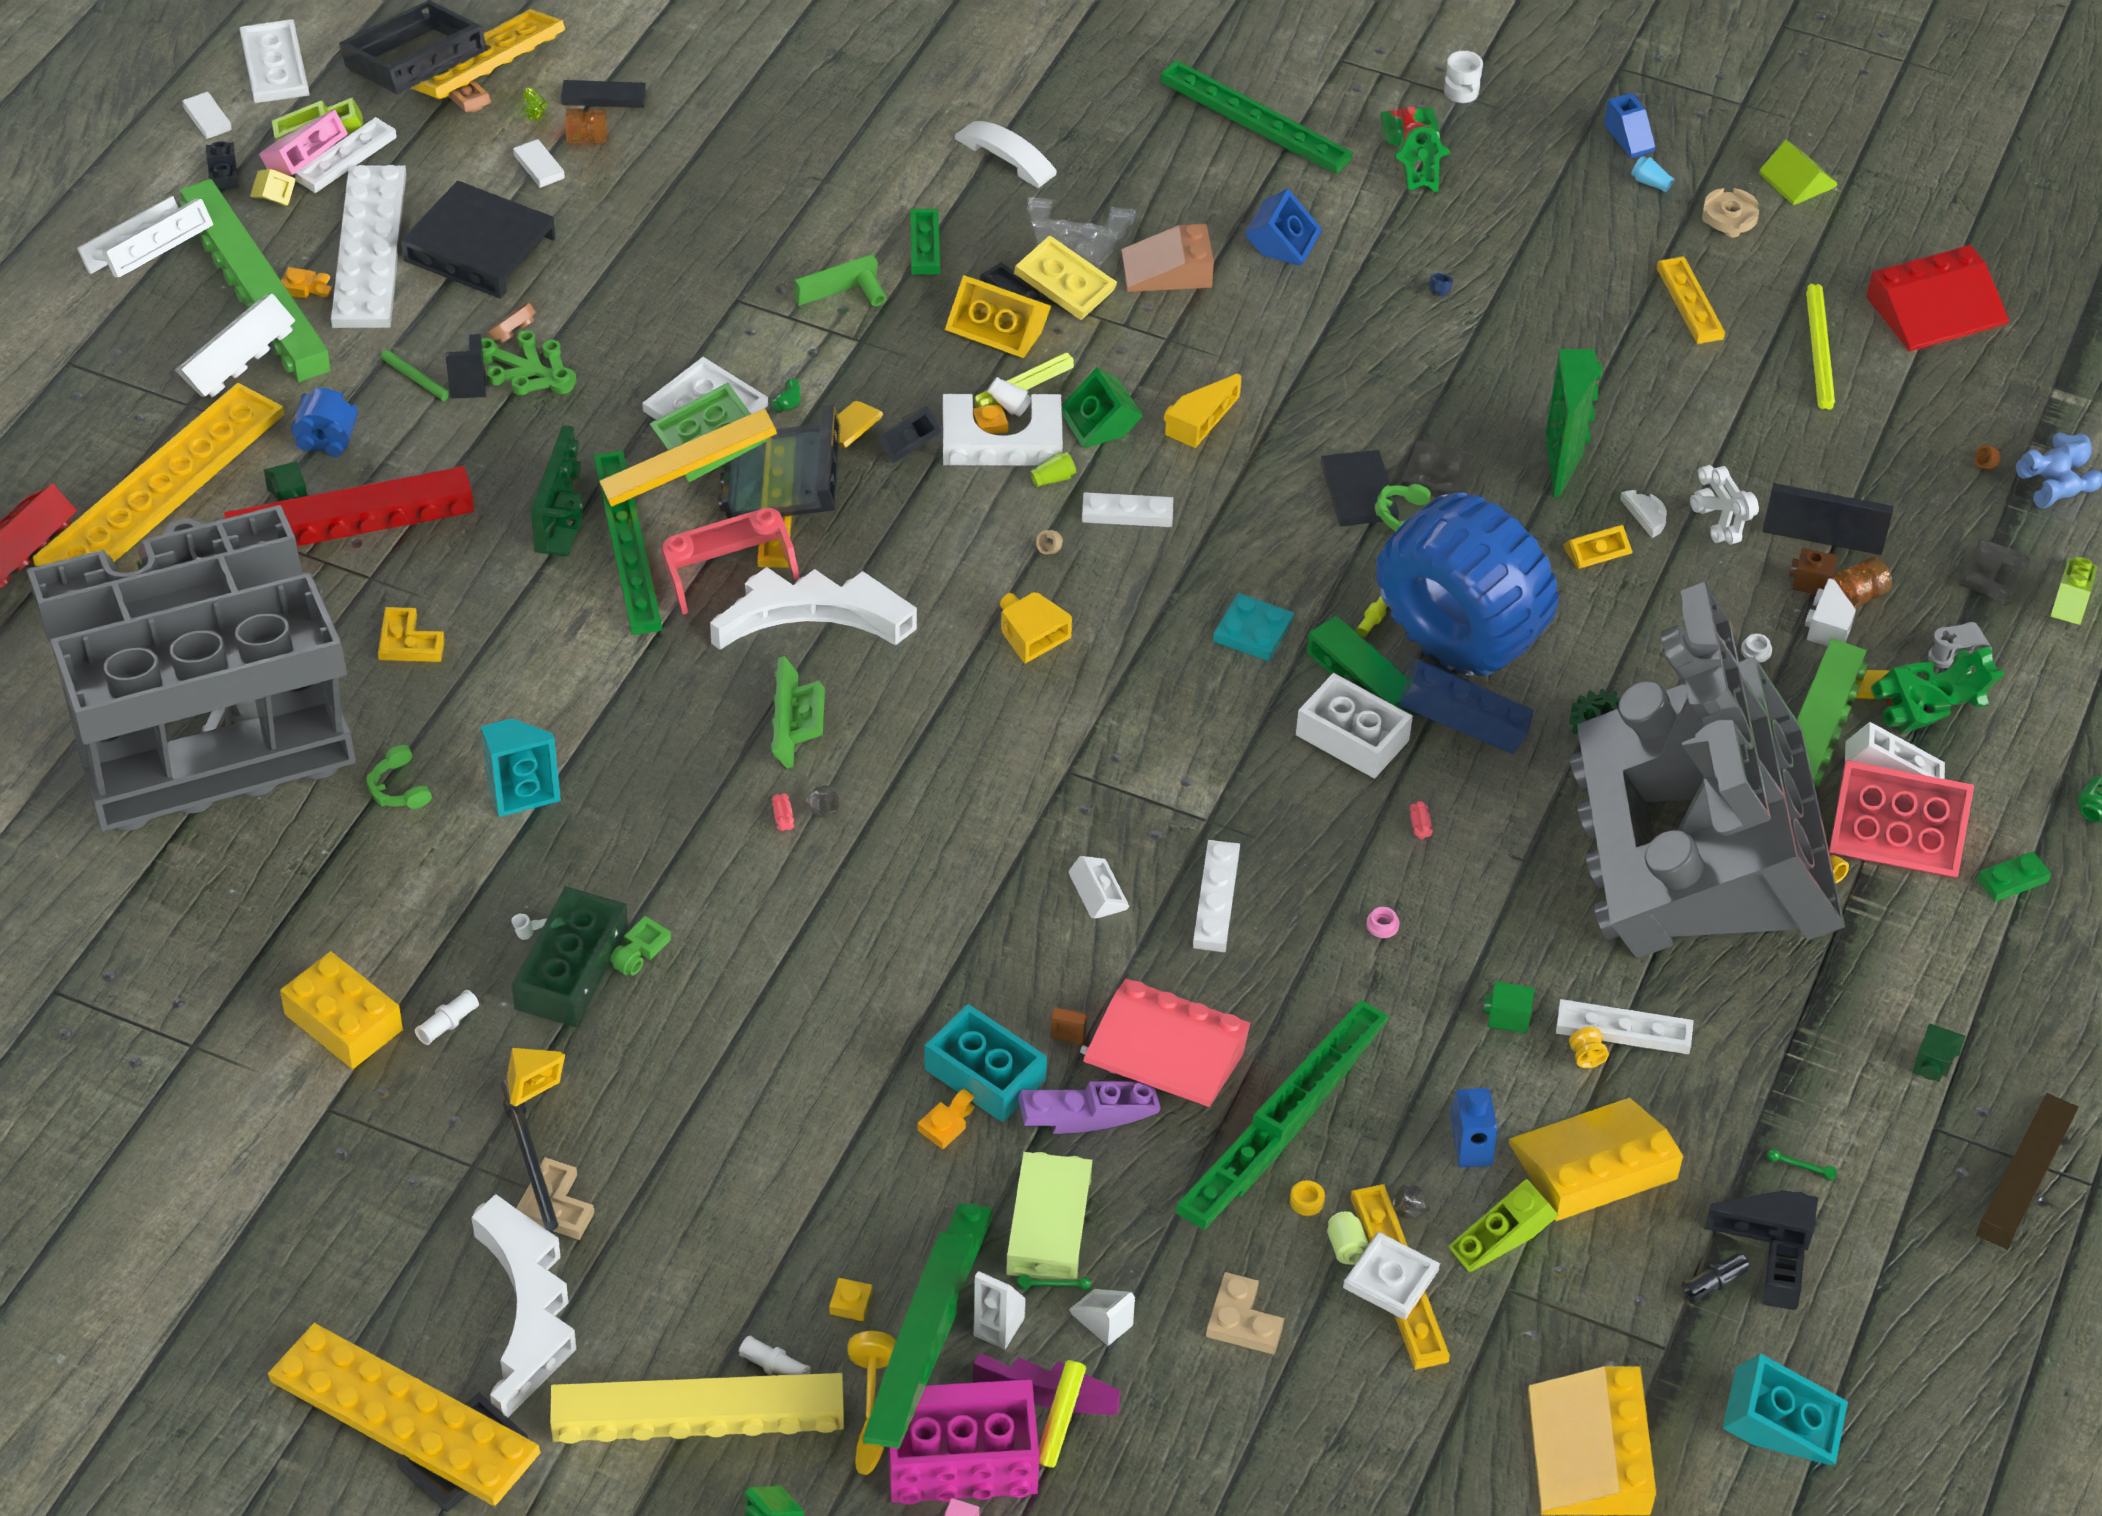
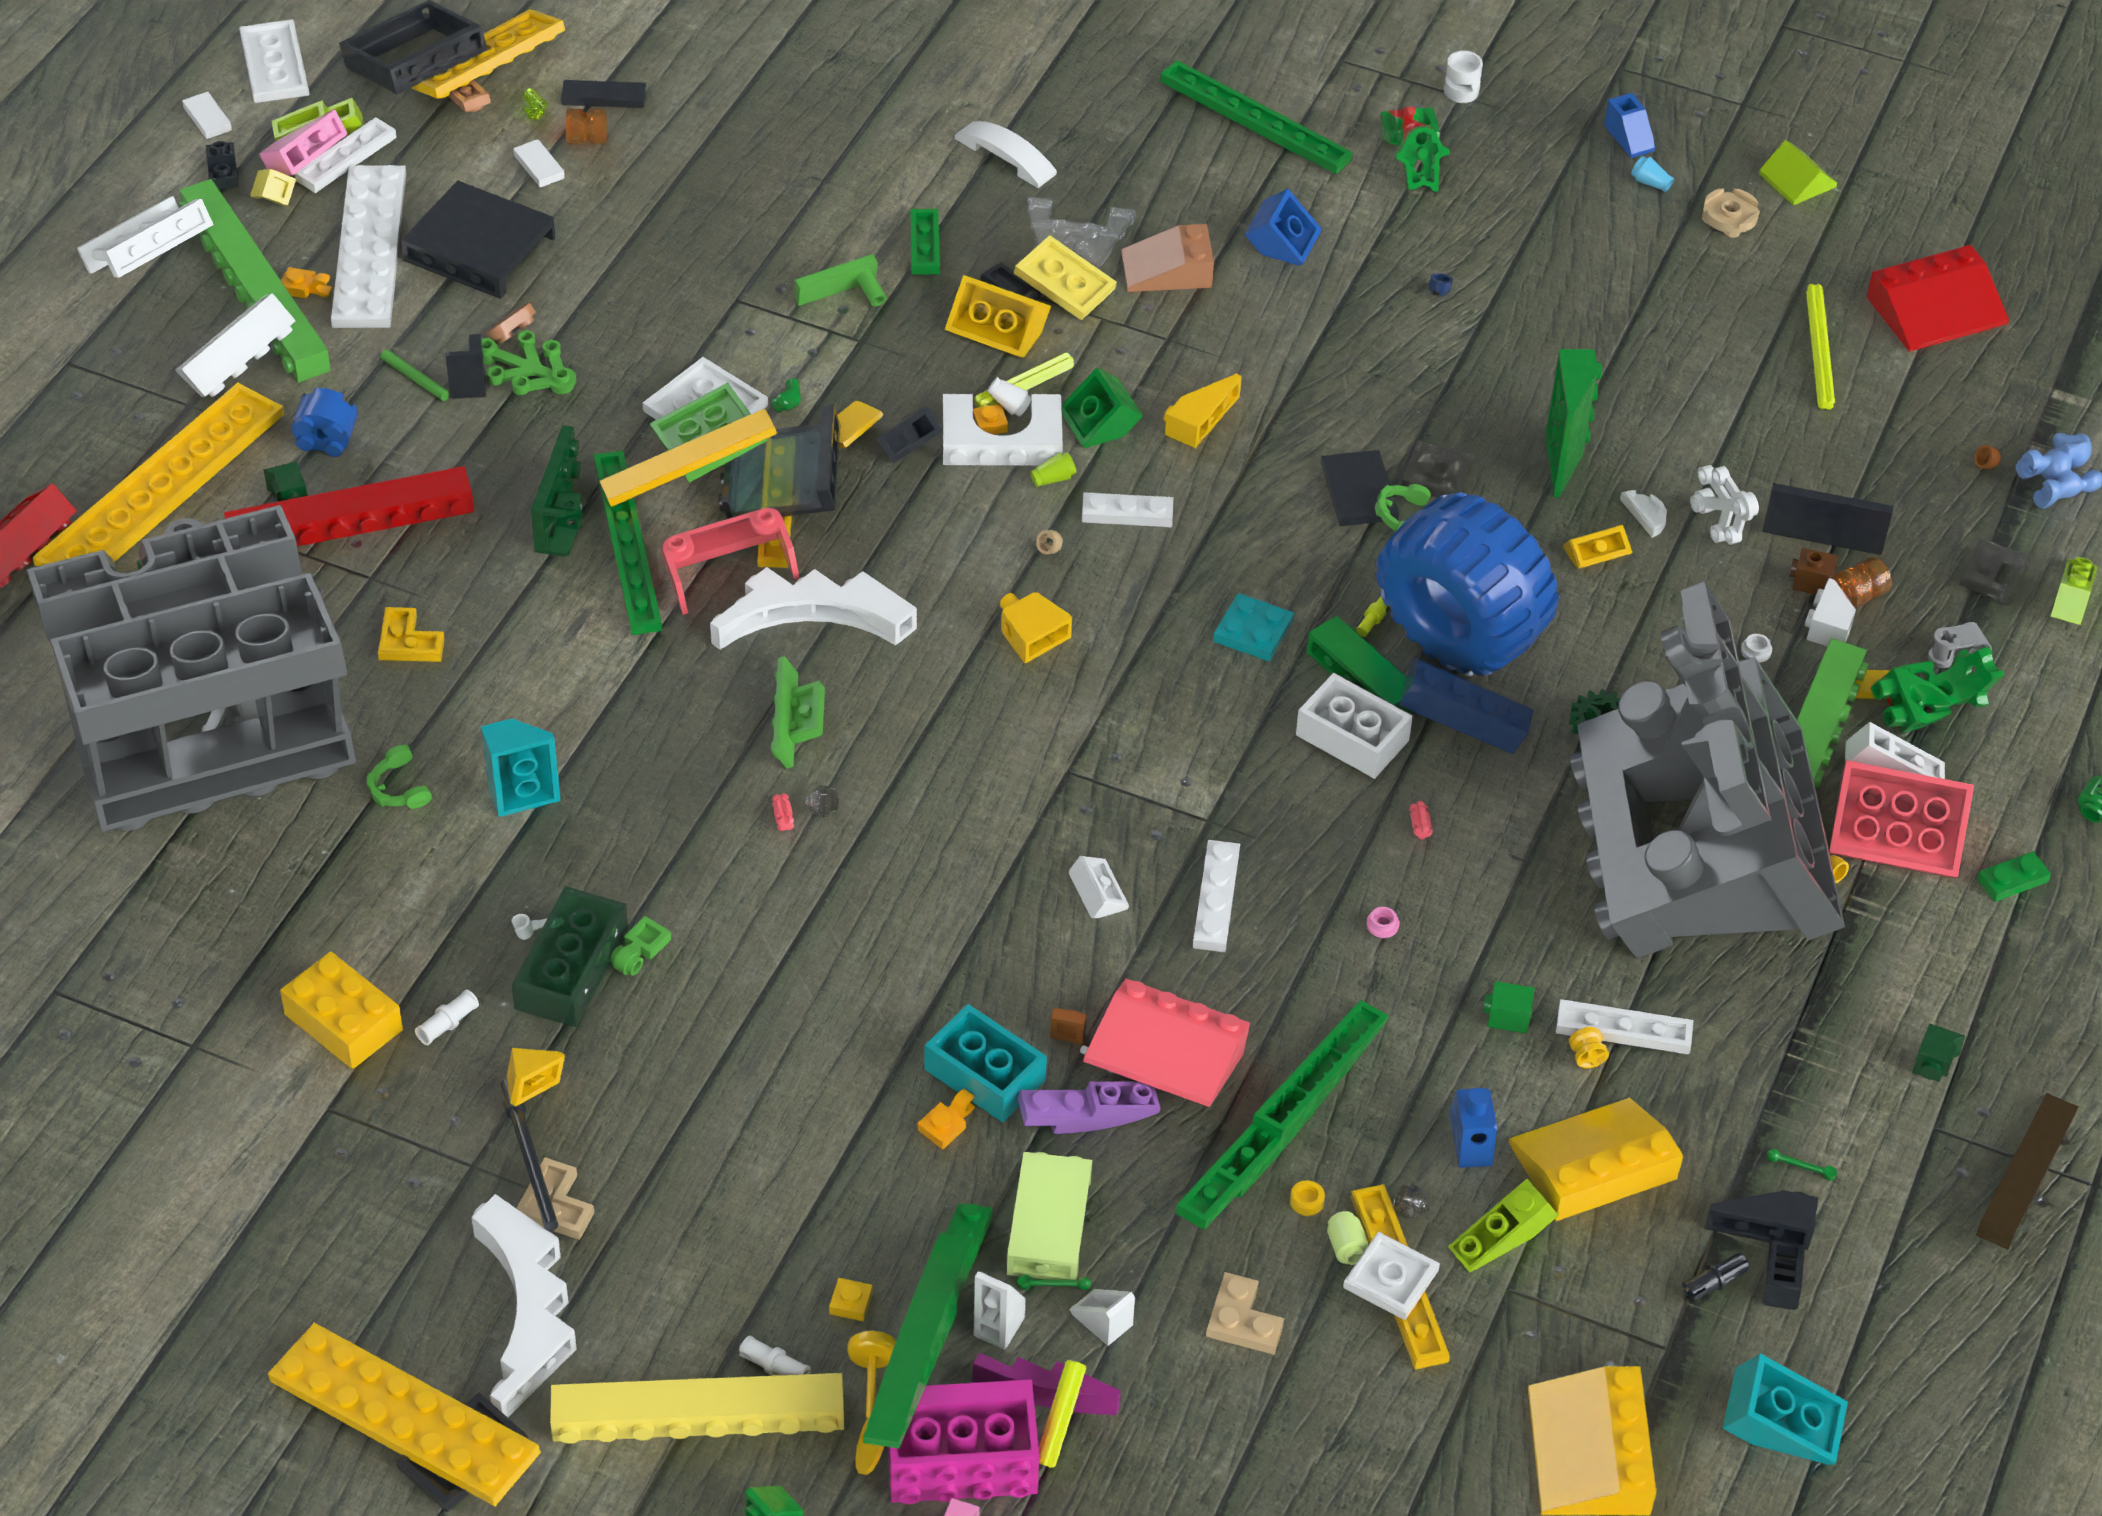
(1690, 300): yellow tile -> none

